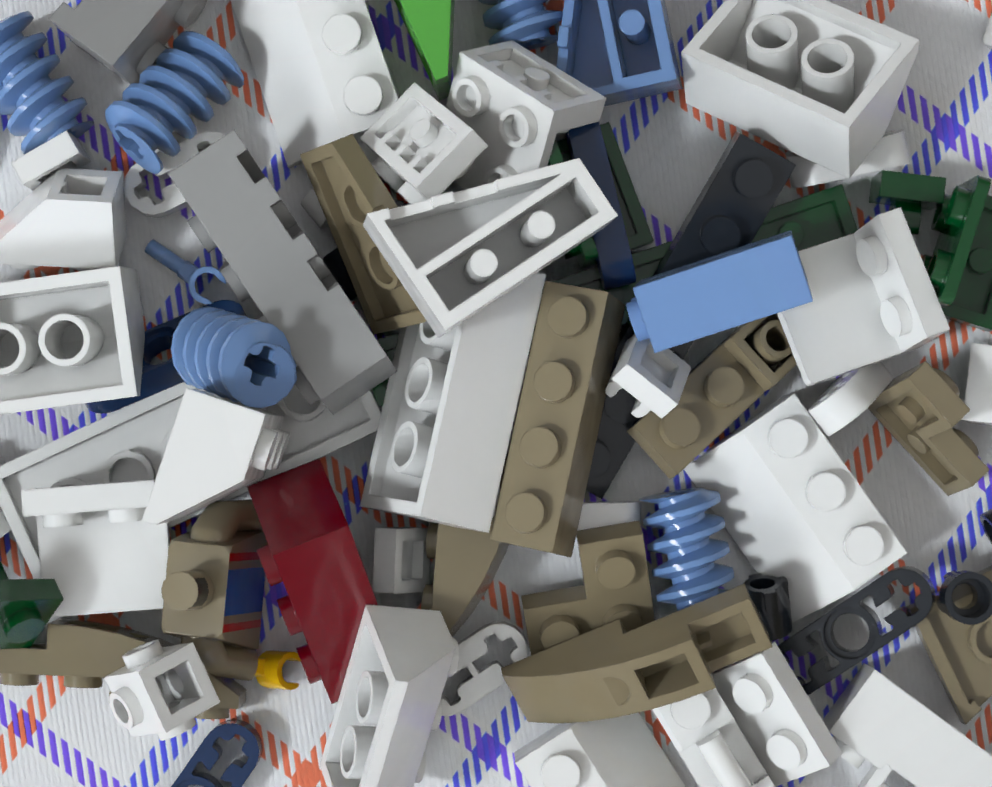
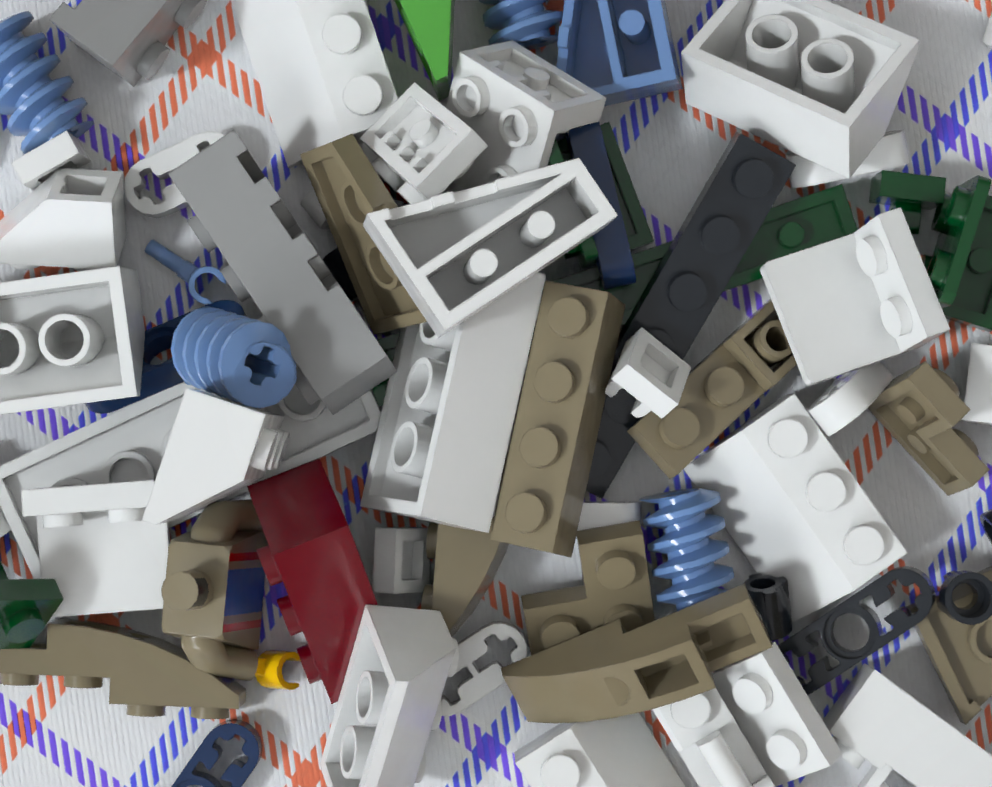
(160, 690): white brick -> none
(169, 96): medium blue piece -> none
(719, 293): medium blue brick -> none

